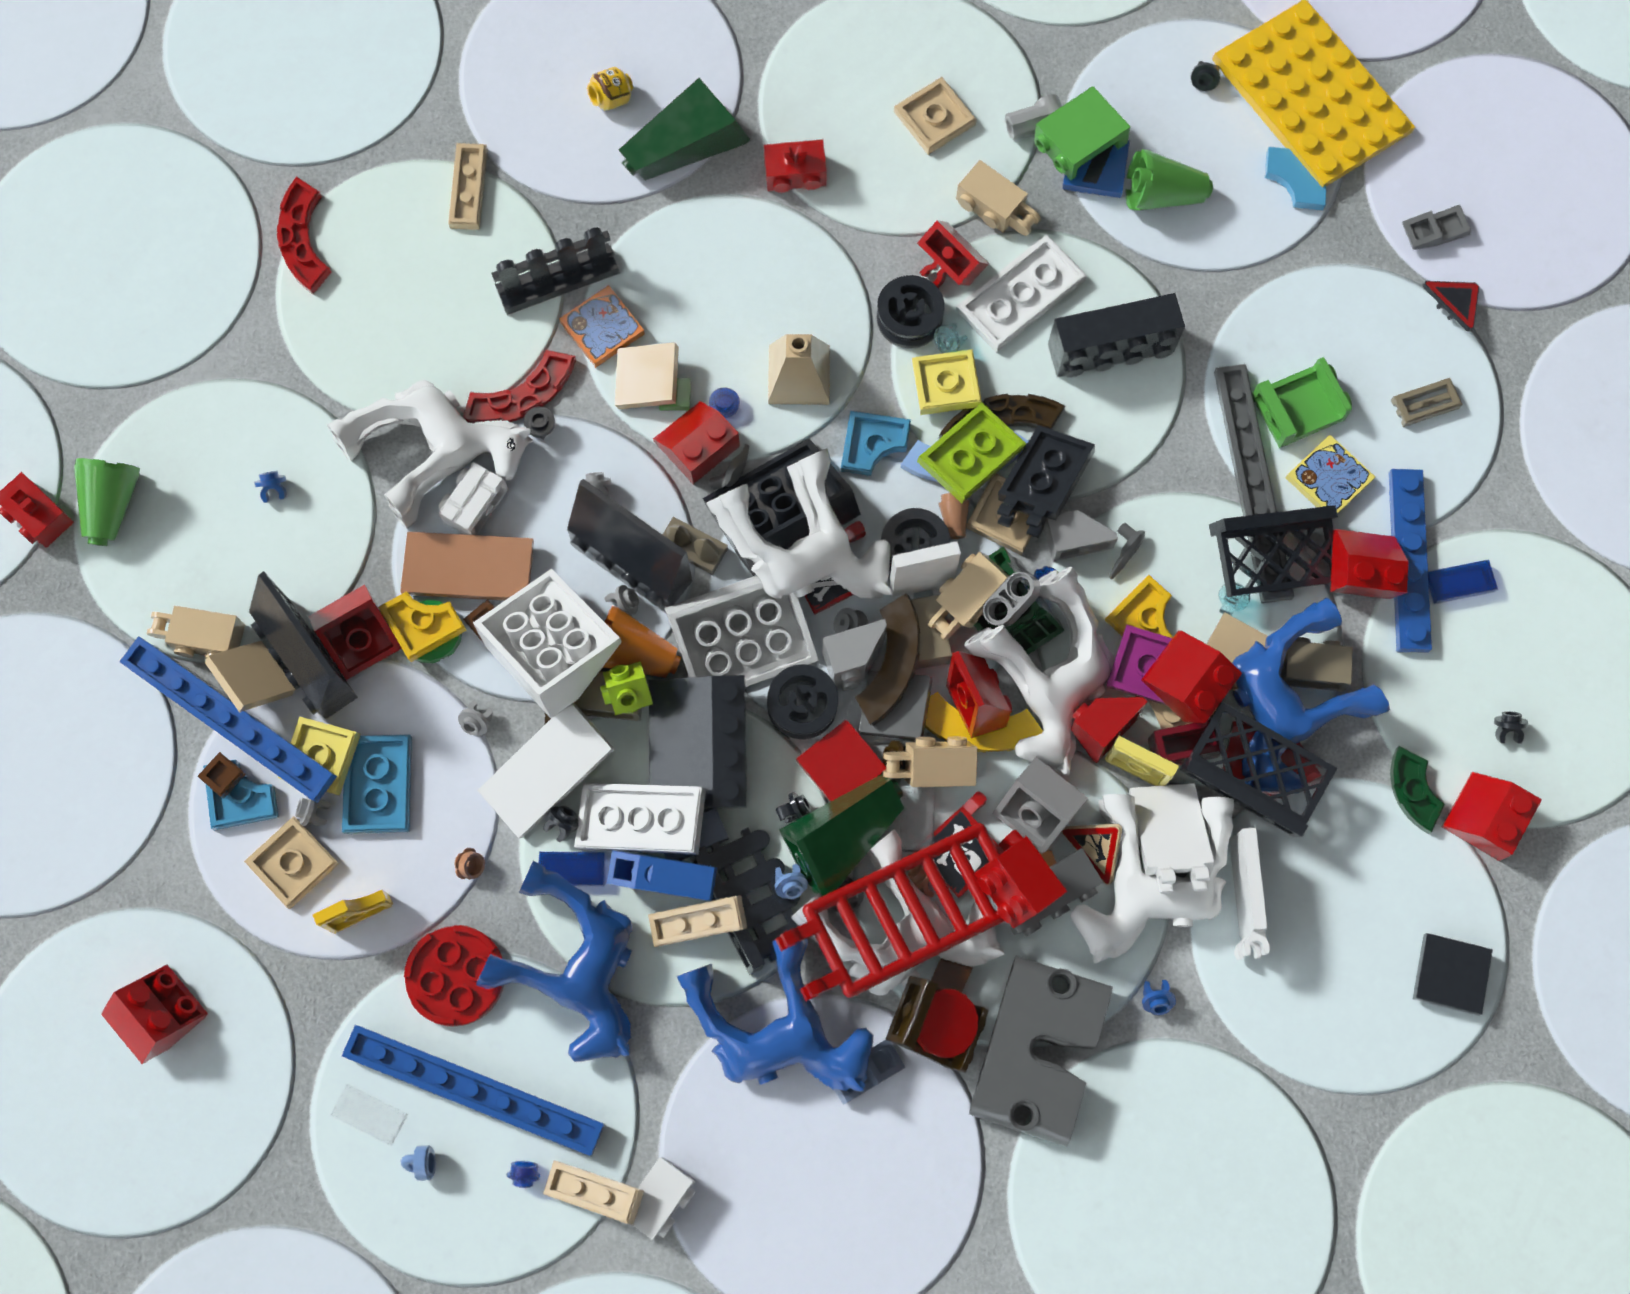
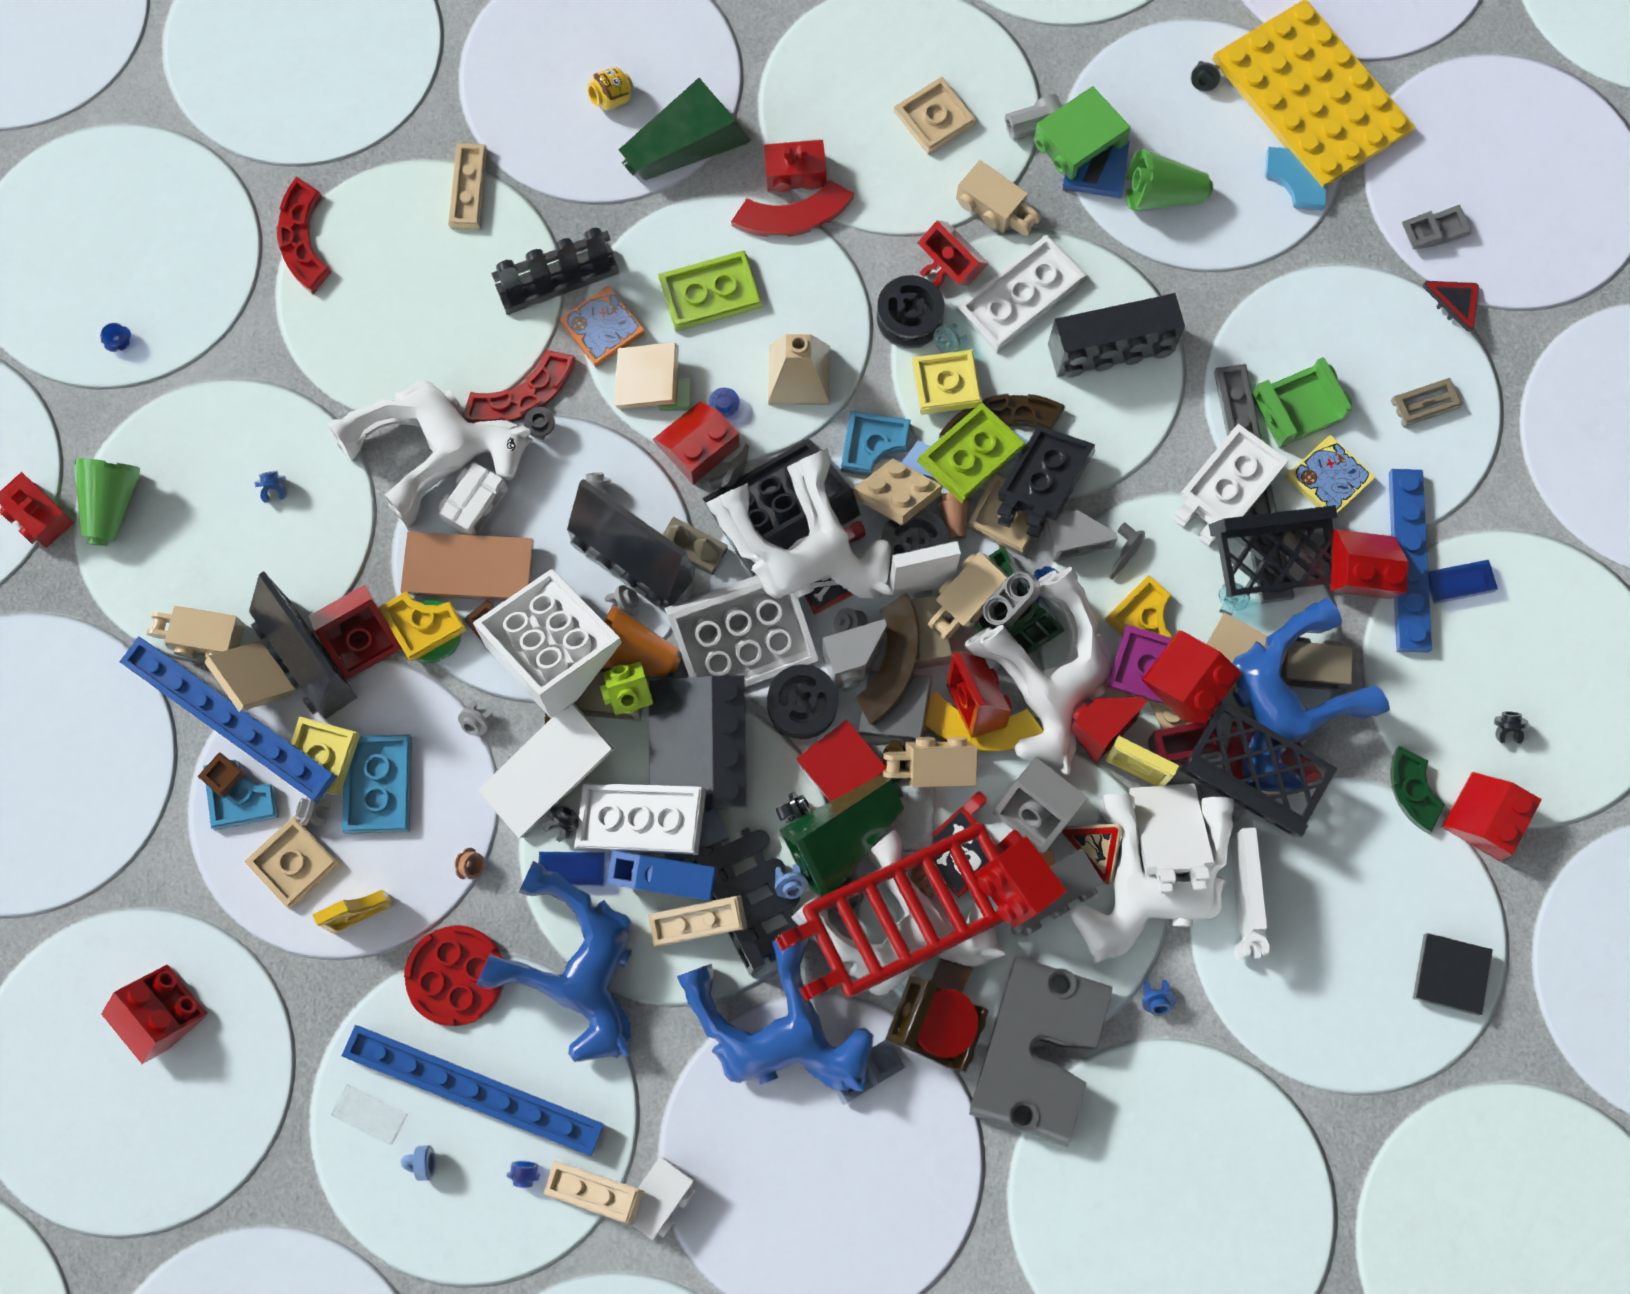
(112, 330): none -> clear blue plate
(710, 290): none -> lime tile
(796, 217): none -> red tile
(897, 491): none -> tan plate
(1230, 480): none -> white tile

